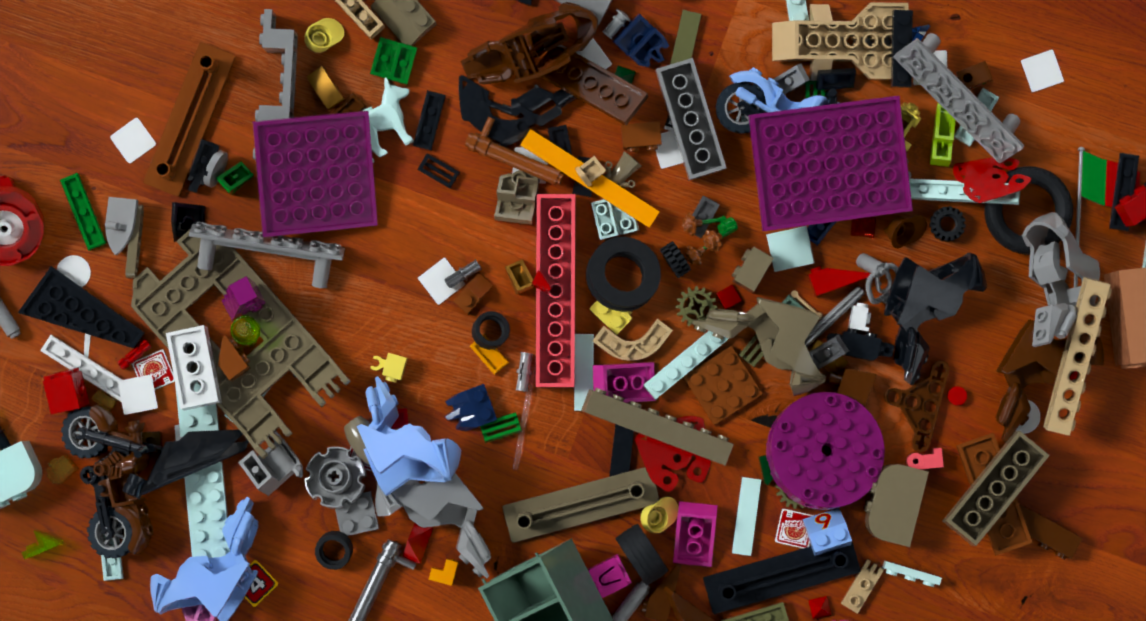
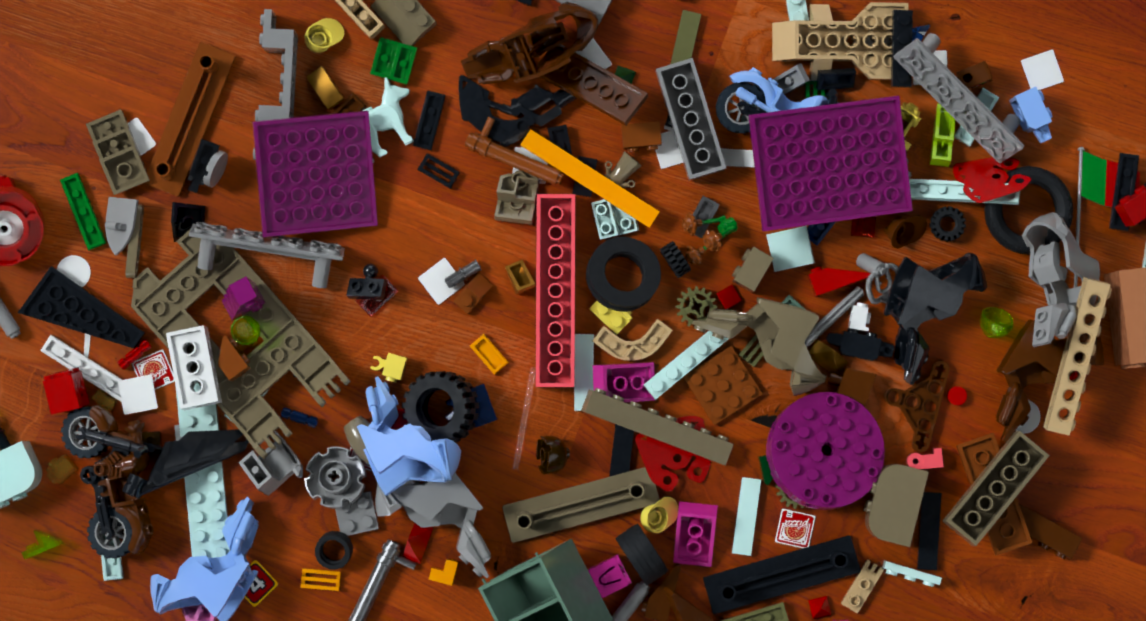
(117, 152): none -> dark tan slope
(235, 177): green slope -> none
(299, 417): none -> dark blue axle
(321, 587): none -> light orange tile
(367, 287): none -> black plate
(371, 306): none -> clear red slope
(463, 400): none -> black tyre
(498, 318): black tyre -> none
(502, 434): green tile -> none
(524, 371): light grey pin -> none
(540, 283): red slope -> none
(552, 454): none -> dark brown cylinder
(590, 171): tan tile -> none
(617, 22): light grey pin -> none
(641, 41): dark blue plate -> none
(738, 157): none -> white sticker
(794, 294): tan hinge -> none
(827, 531): light blue slope -> none
(828, 352): flat silver plate -> none
(929, 531): none -> black tile
(996, 322): none -> clear neon green hat
(1032, 113): none -> light blue hinge

